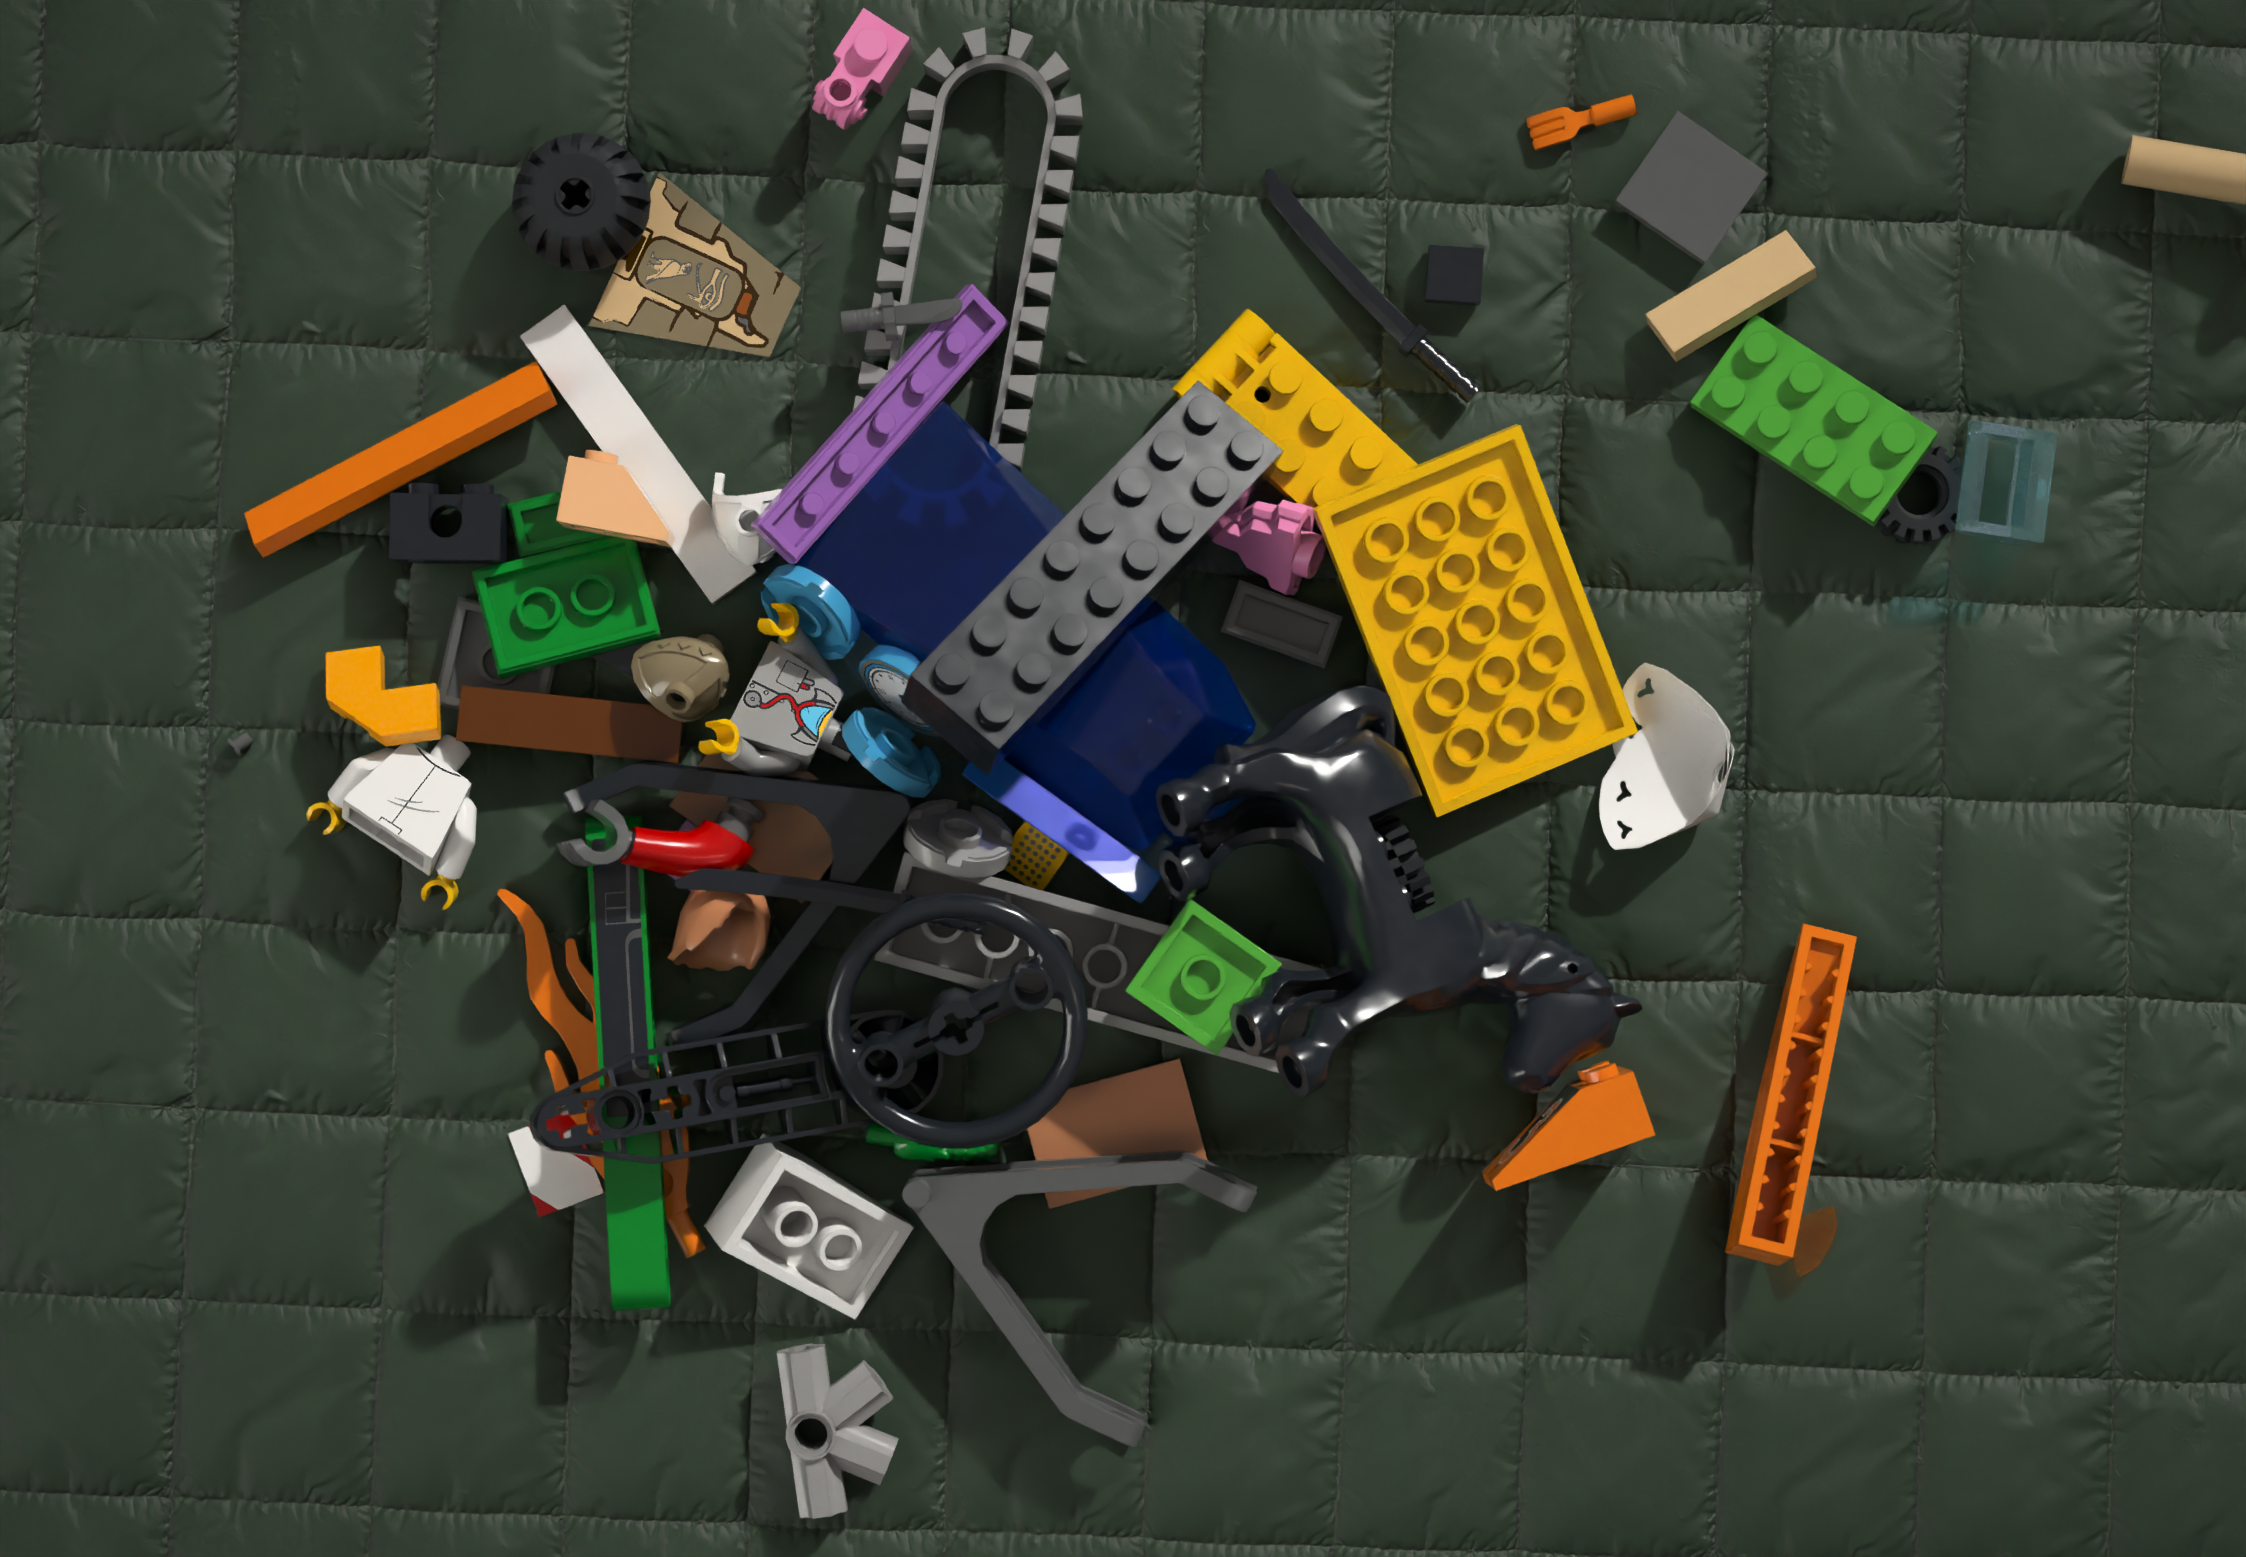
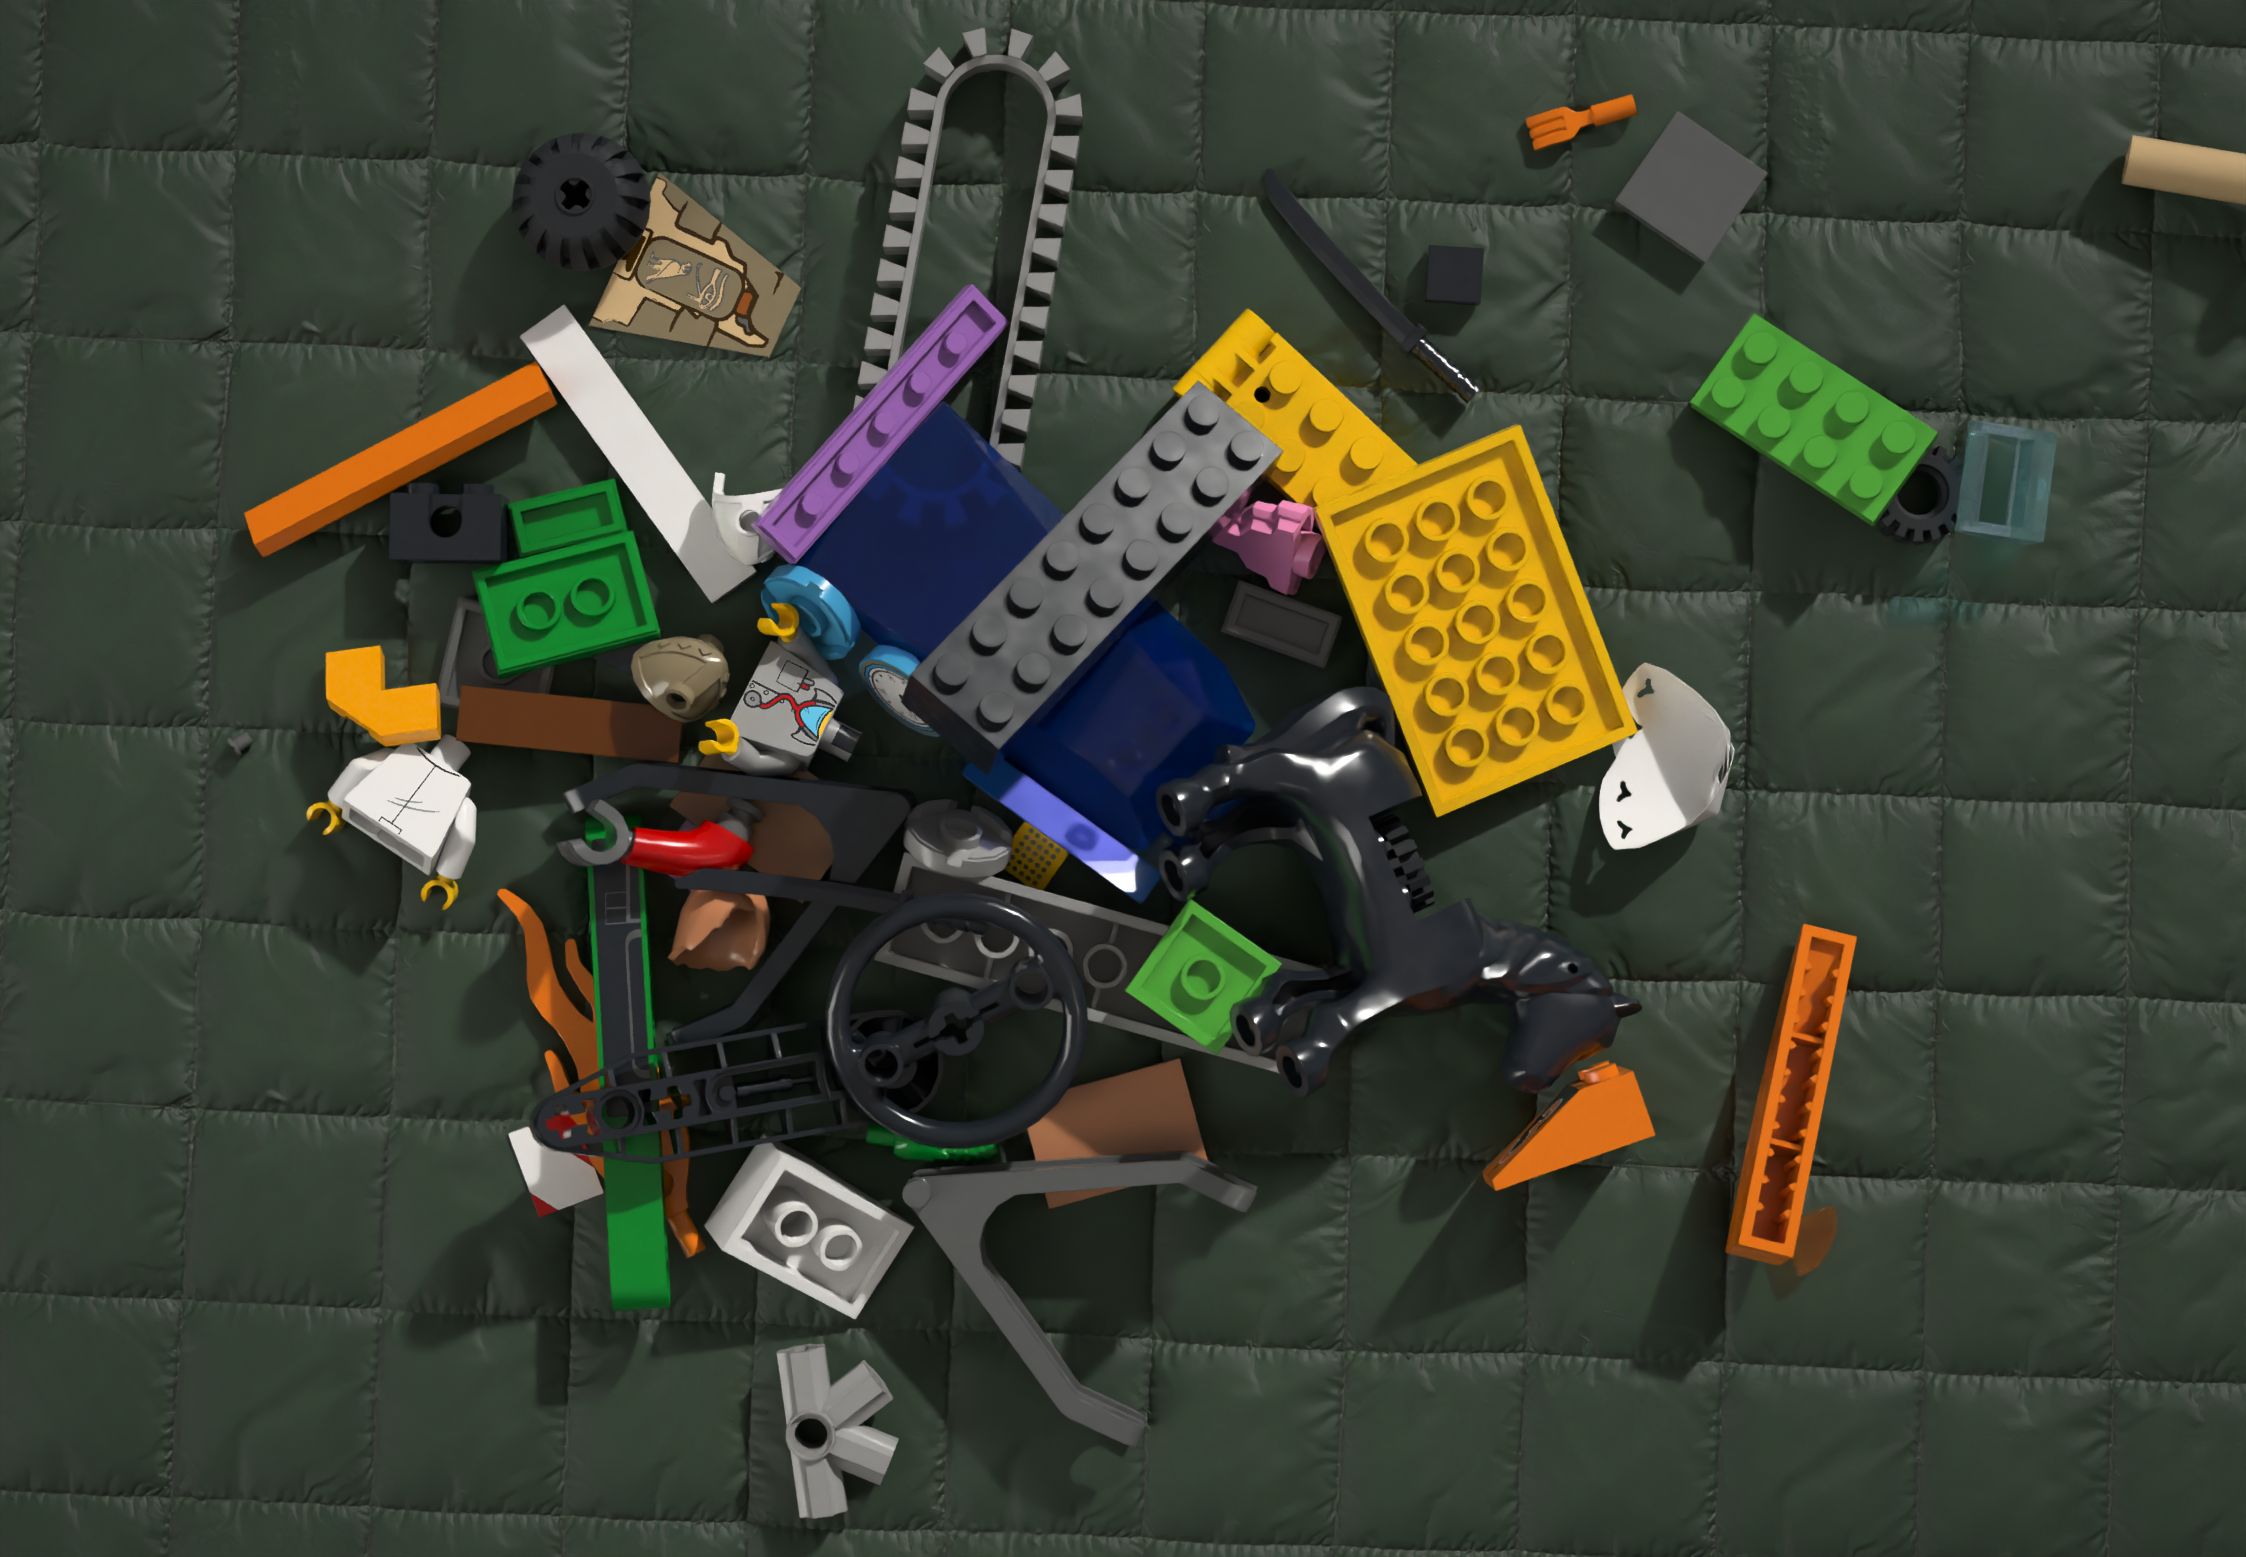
(608, 501): light nougat slope -> none
(865, 60): bright pink brick -> none
(888, 753): dark azure tile -> none
(891, 316): dark grey piece -> none
(1731, 295): tan tile -> none

